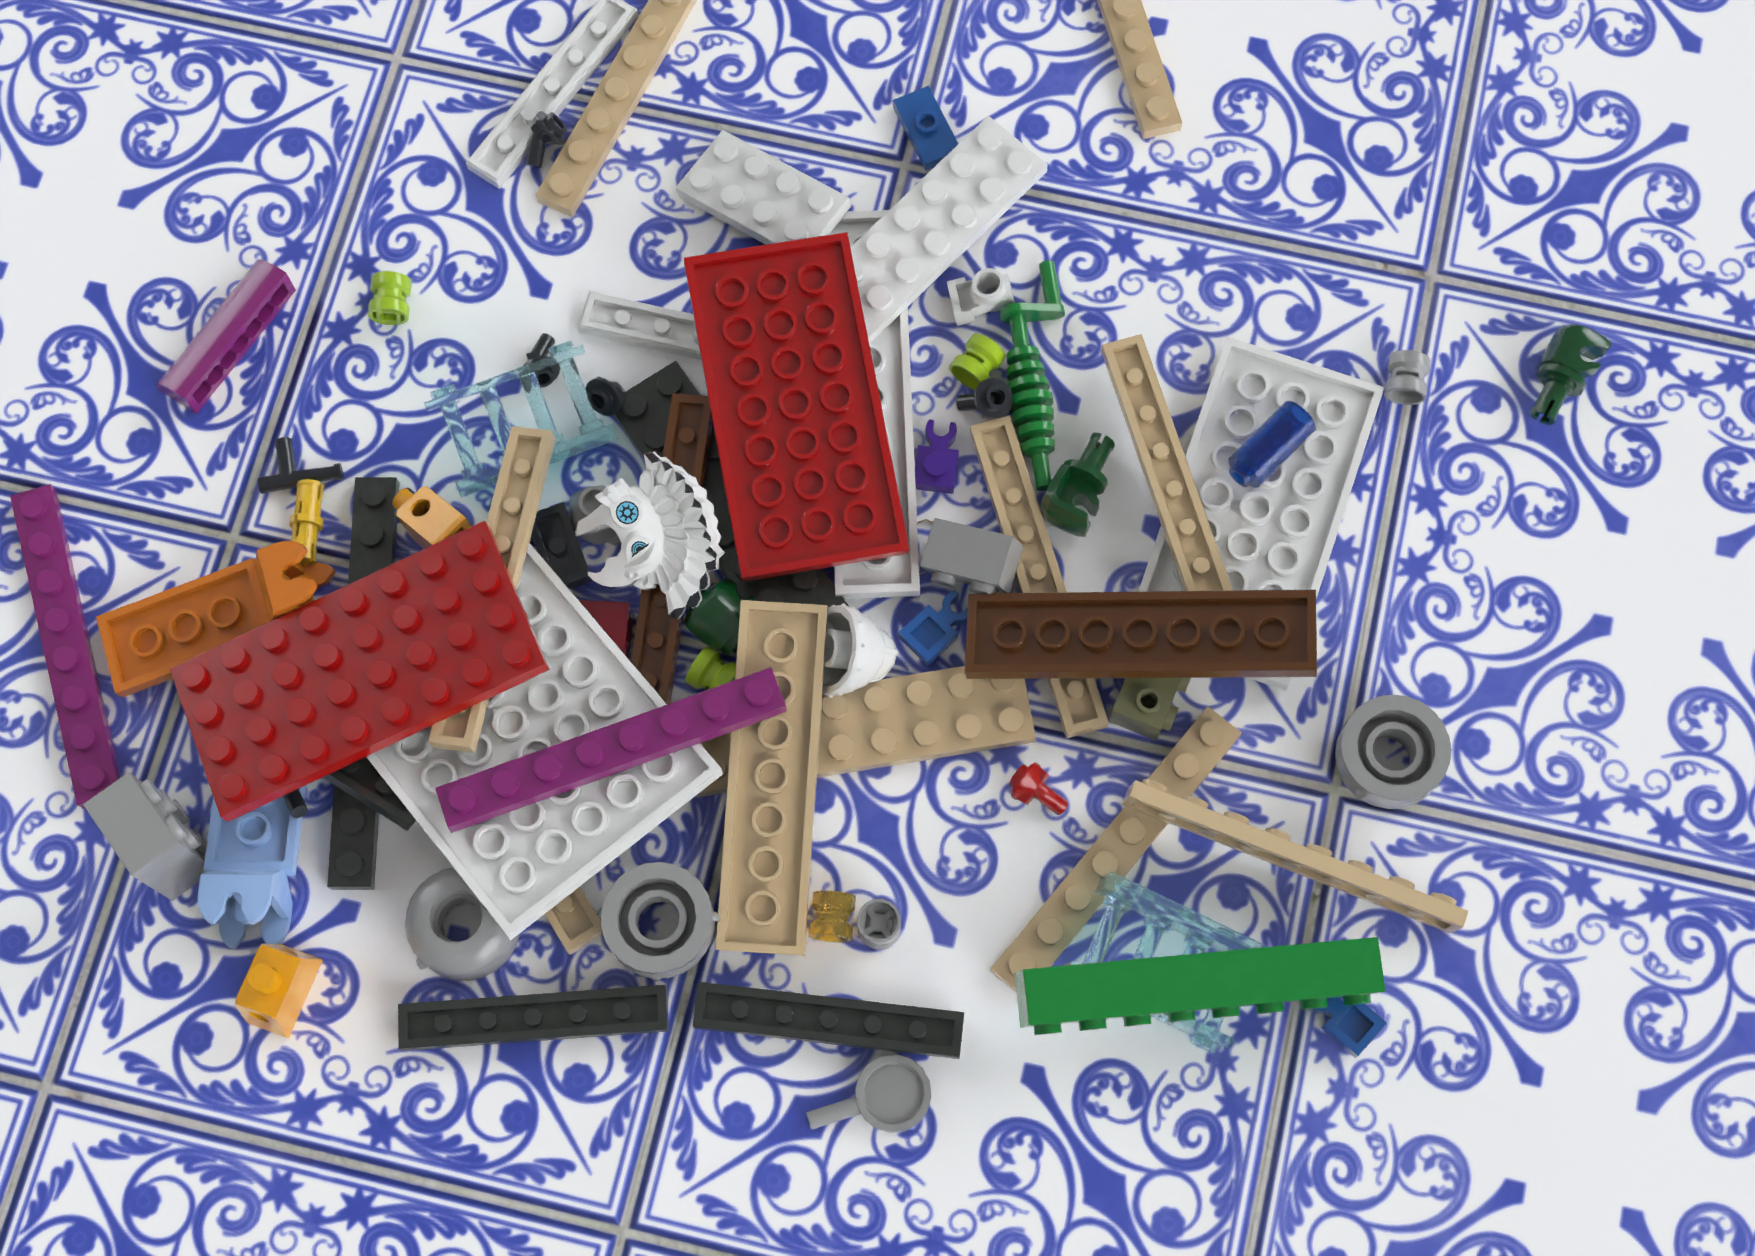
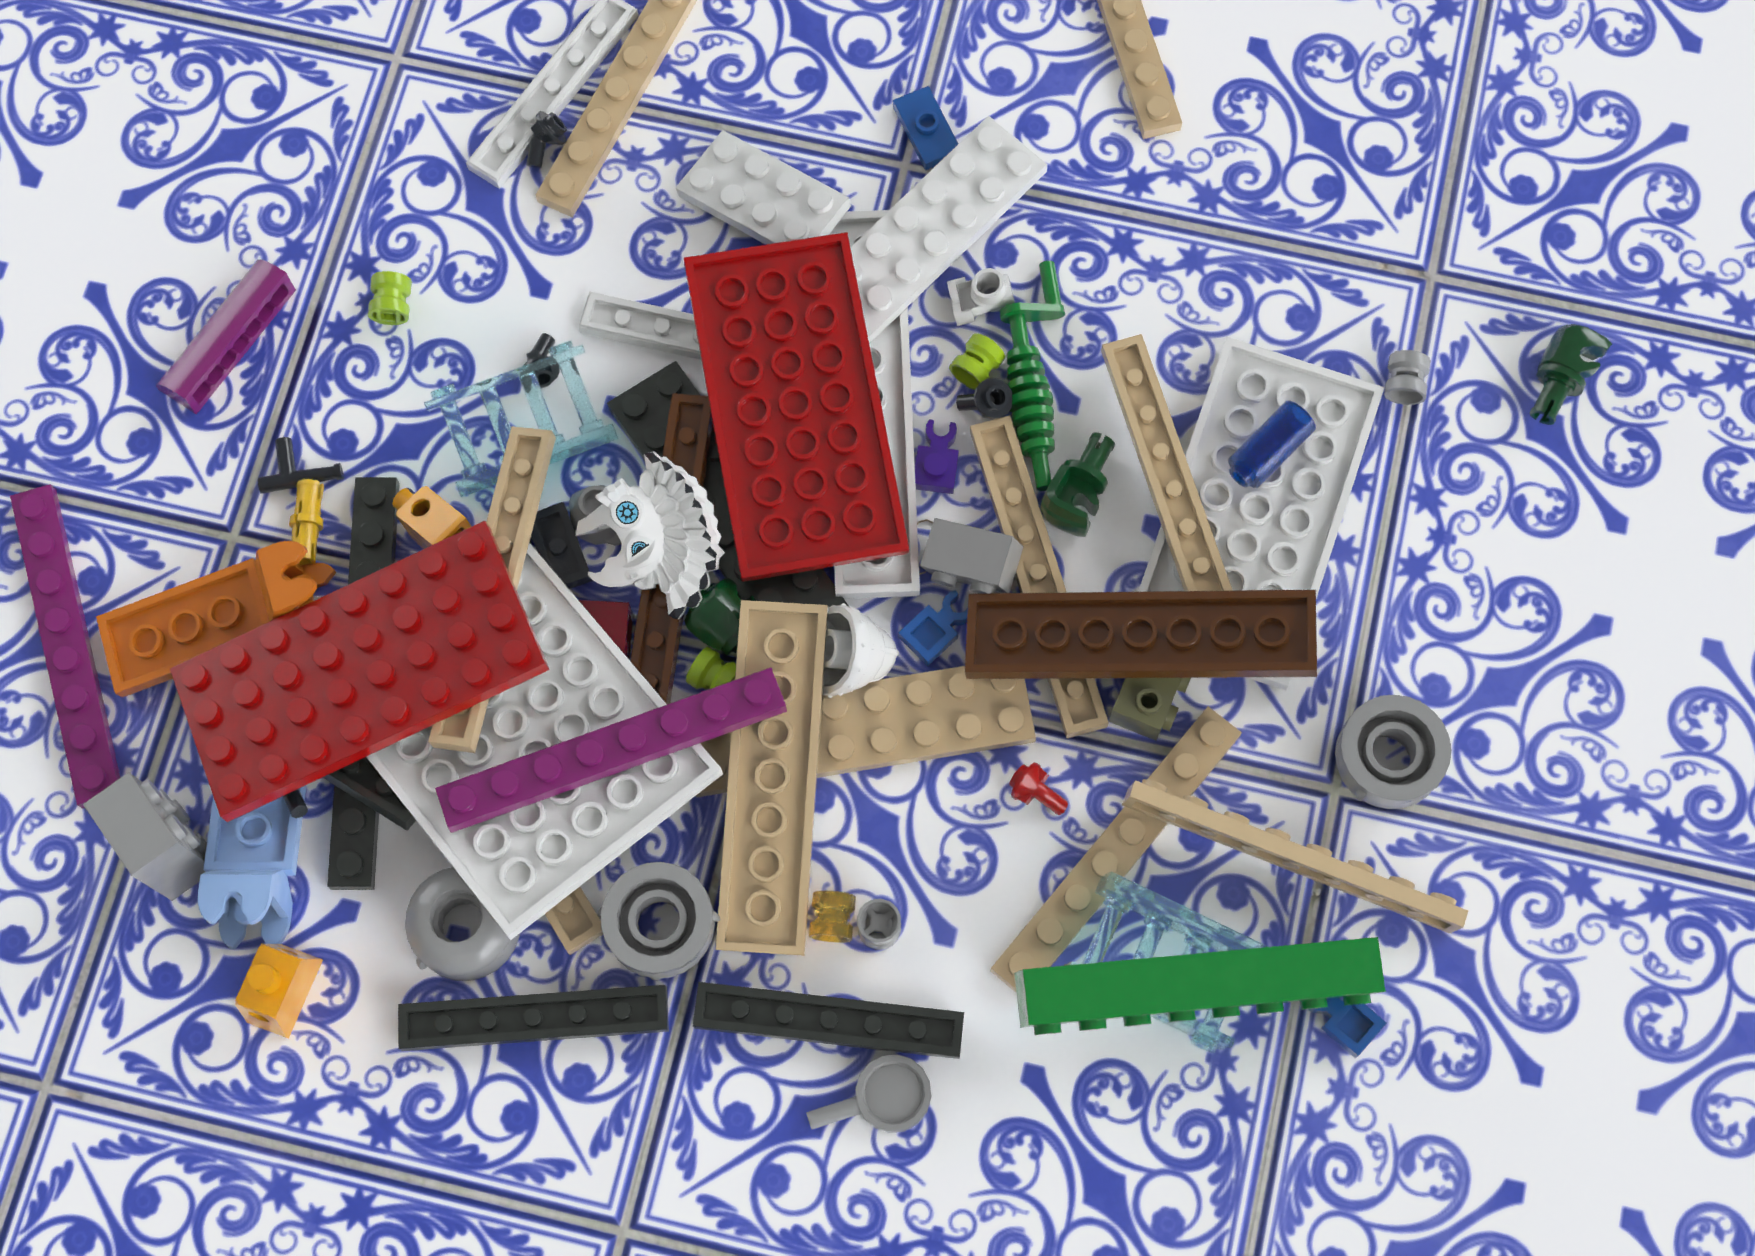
(605, 396): black plate -> none

